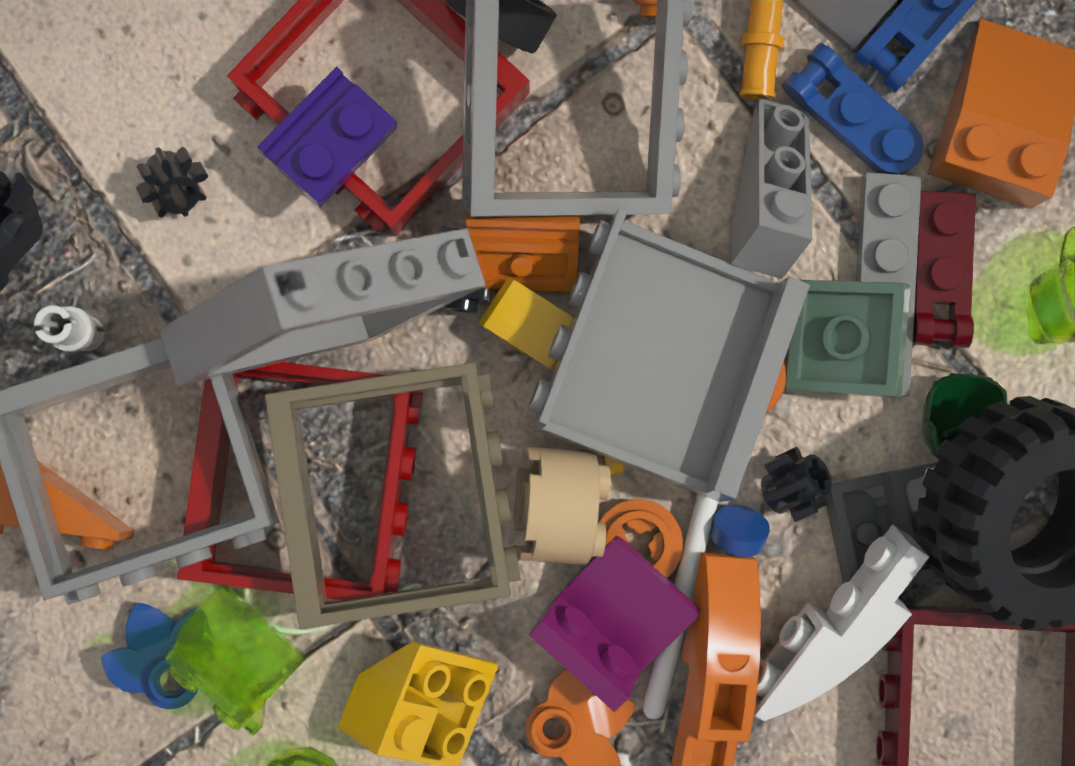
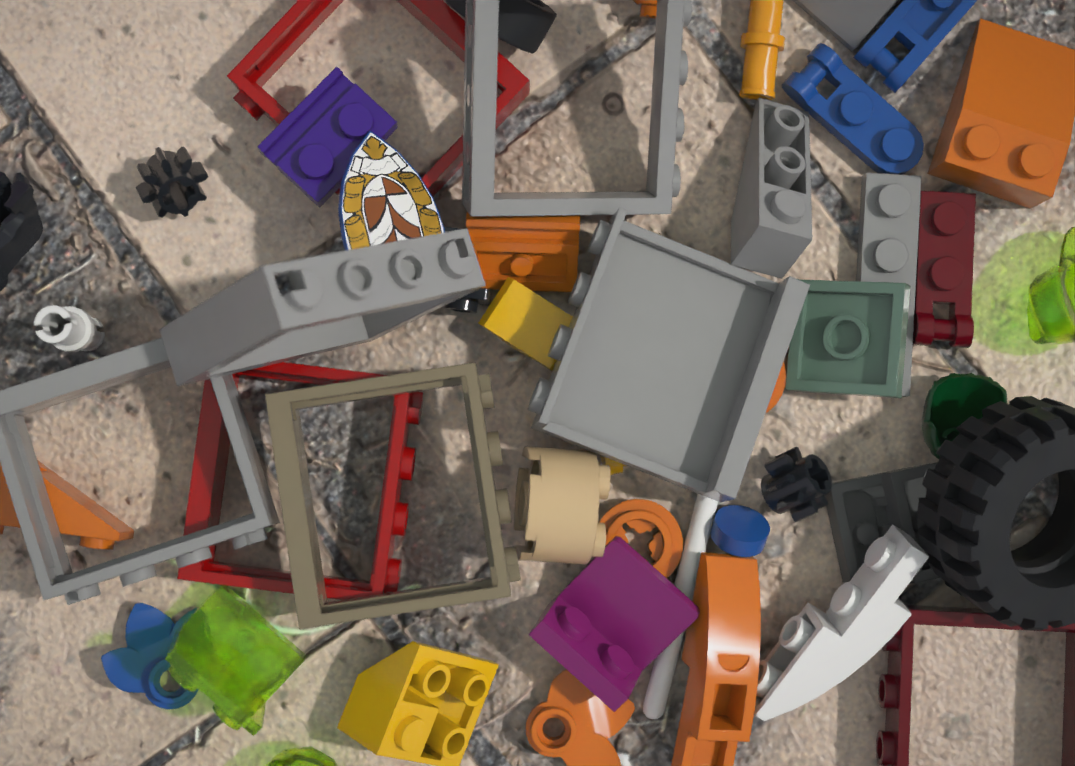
(383, 198): none -> shield

